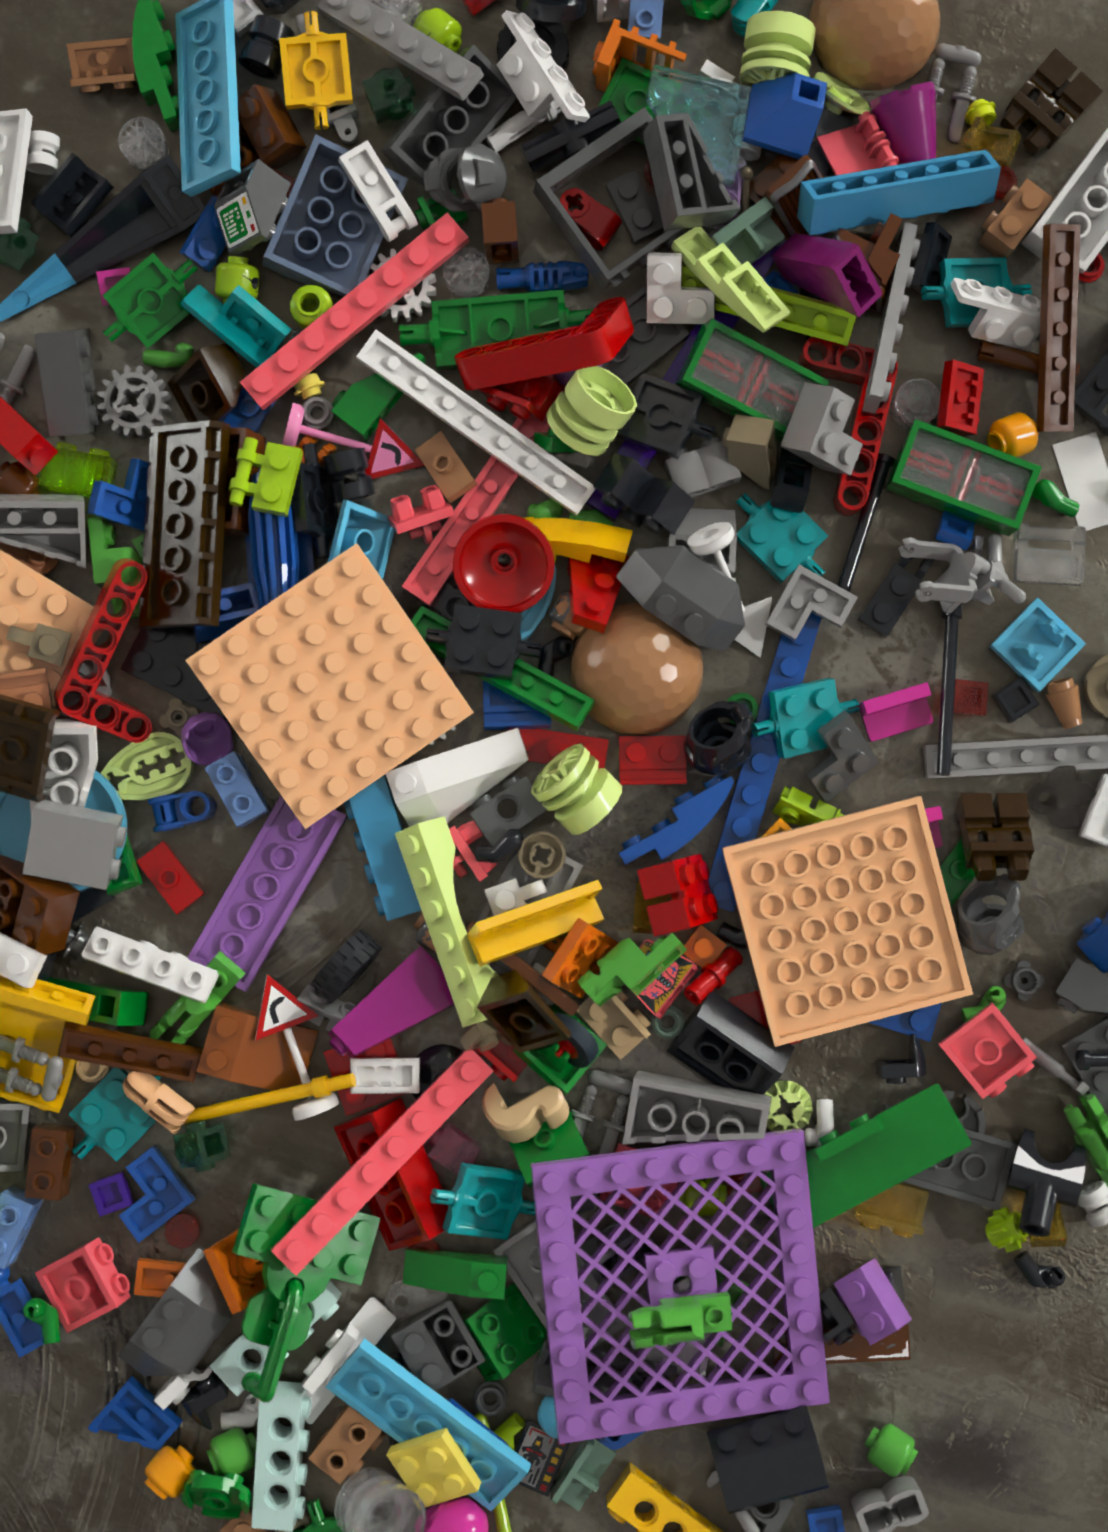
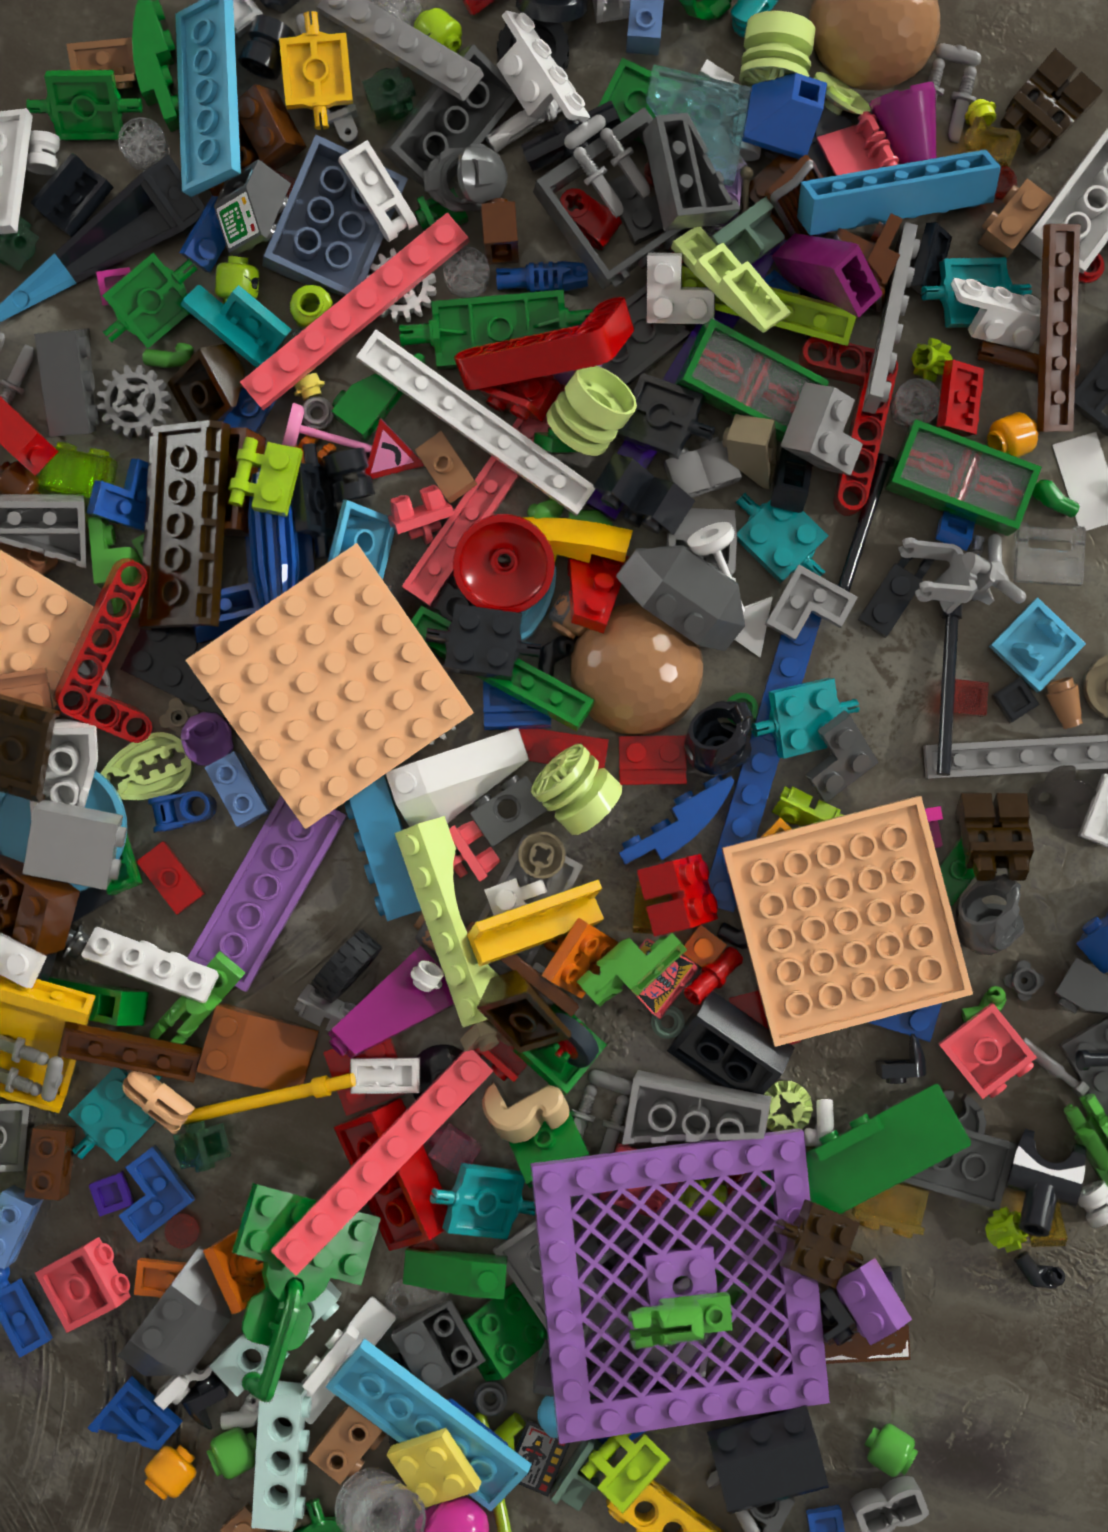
(45, 643): dark tan plate -> none
(45, 1316): green arm -> none
(84, 104): none -> green plate
(90, 1071): tan plate -> none
(218, 1495): green plate -> none
(280, 1012): white piece -> none
(427, 976): none -> white plate
(504, 849): black arm -> none
(616, 1023): tan bracket -> none
(622, 158): none -> light grey piece
(624, 44): orange plate -> none
(631, 1474): none -> lime plate
(819, 1243): none -> dark brown plate
(896, 712): dark pink panel -> none
(930, 359): none -> lime gear

